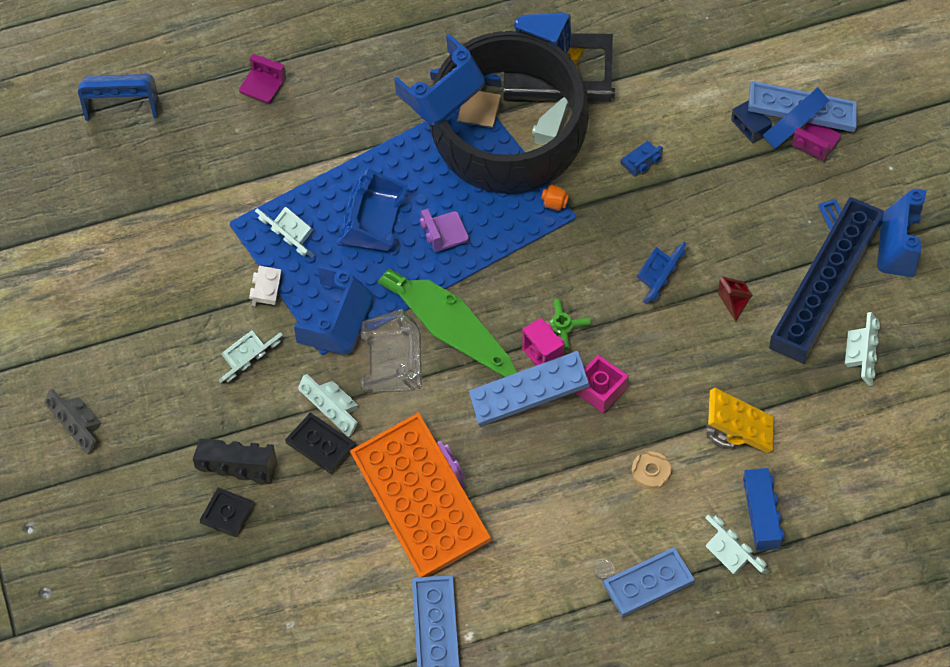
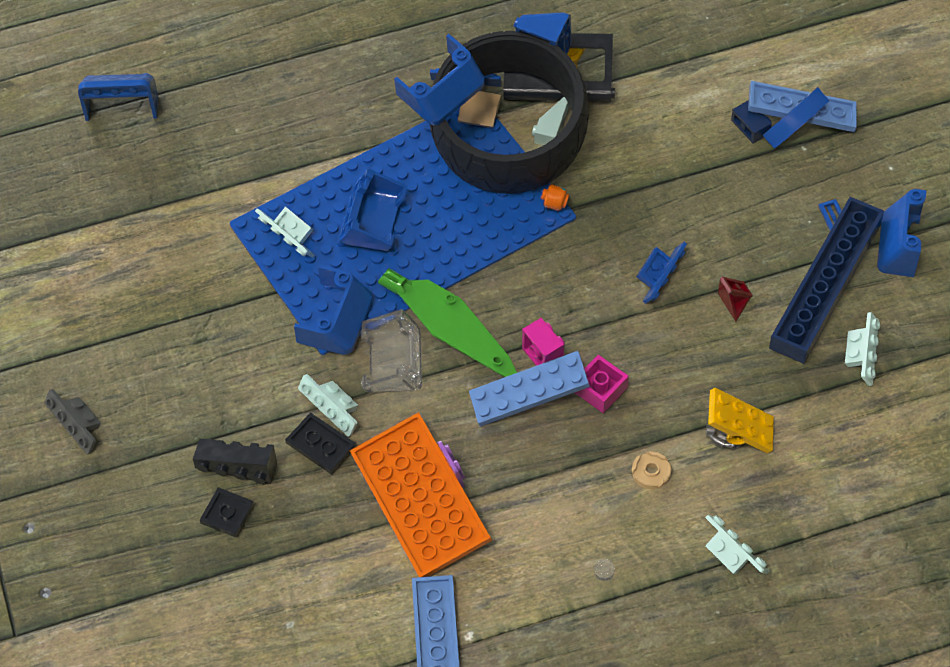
(245, 350): light aqua bracket -> none
(263, 79): magenta bracket -> none
(266, 285): white bracket -> none
(443, 230): medium lavender bracket -> none
(563, 324): bright green bar -> none
(642, 158): blue bracket -> none
(648, 582): medium blue plate -> none
(762, 509): blue brick -> none
(815, 140): magenta bracket -> none

